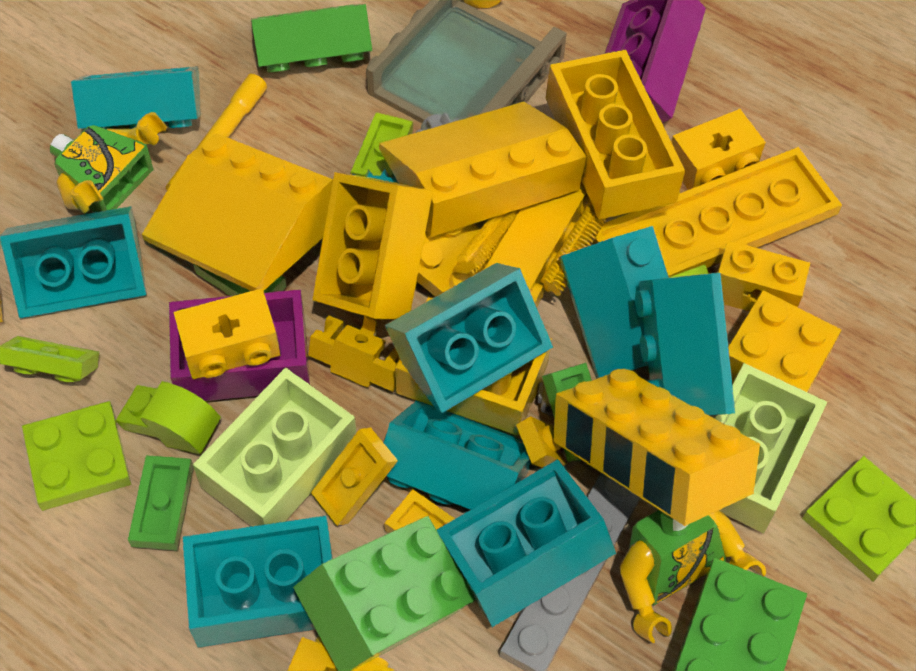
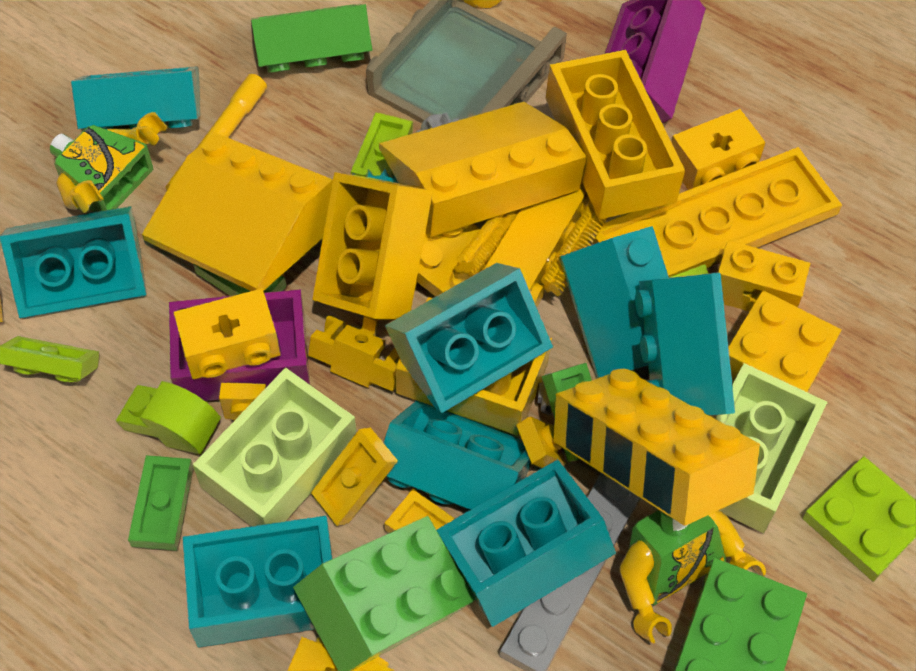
(76, 455): lime plate -> none
(237, 397): none -> yellow plate

